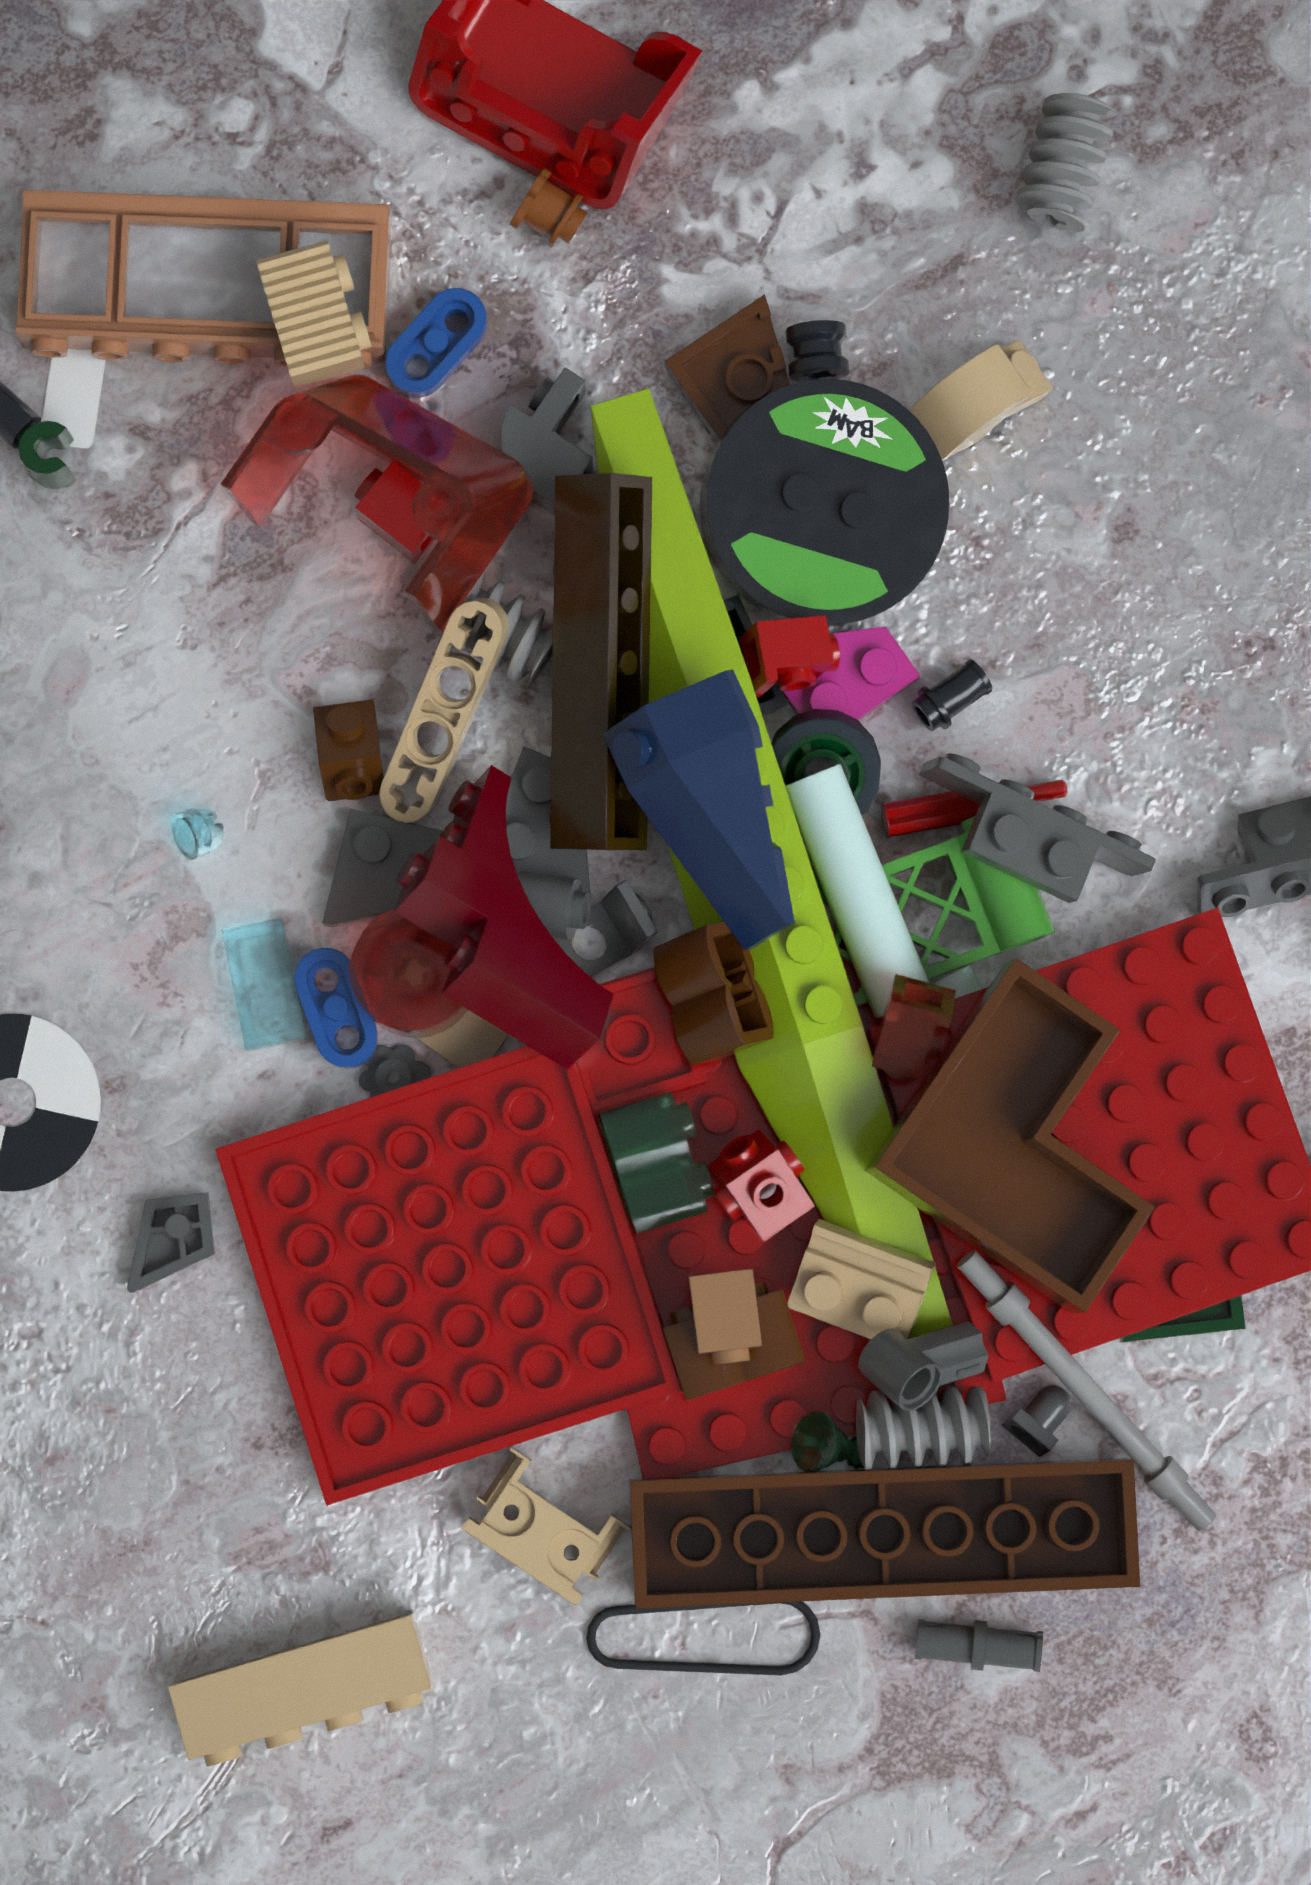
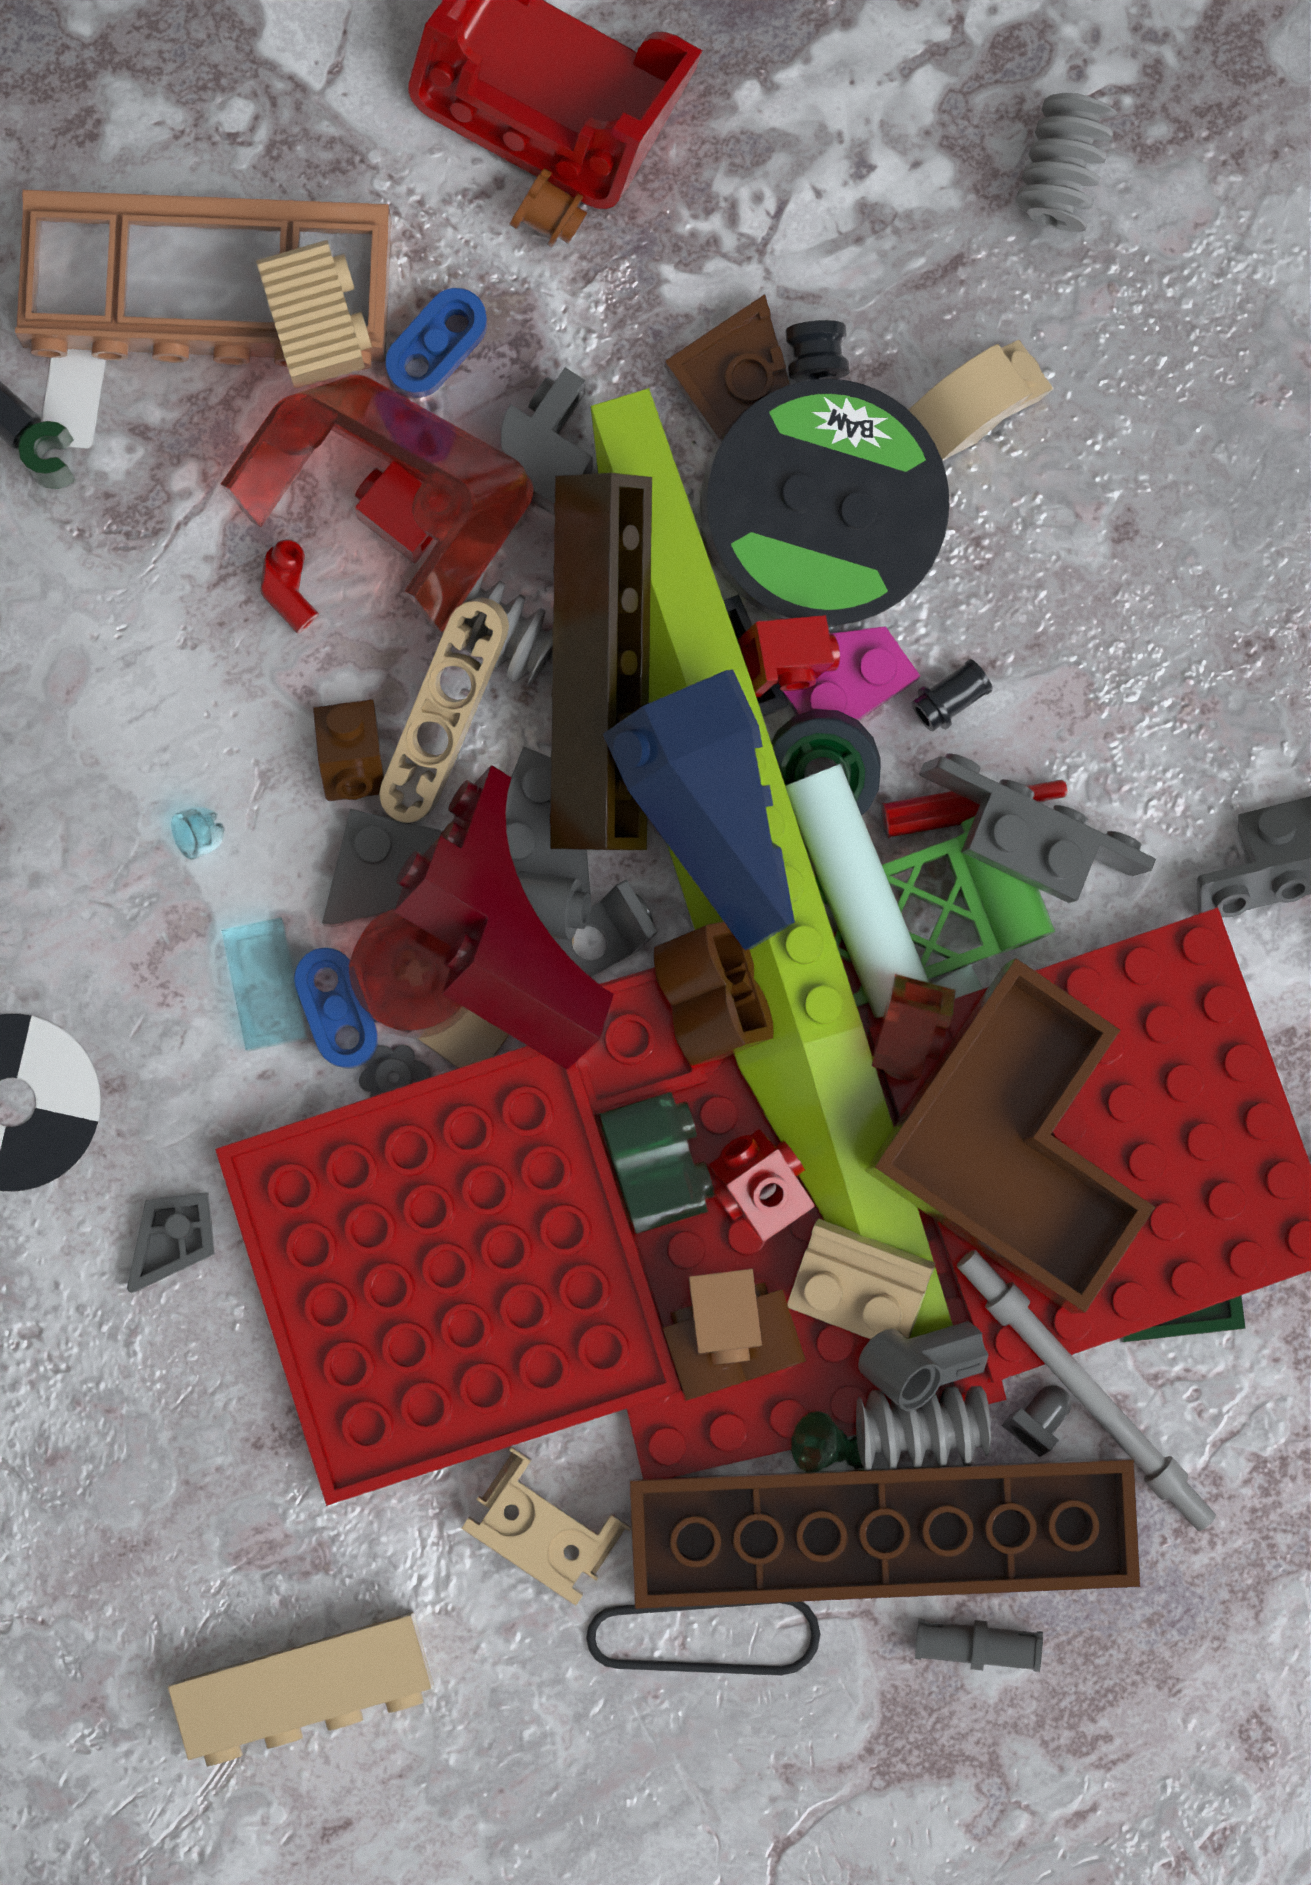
(281, 584): none -> red arm

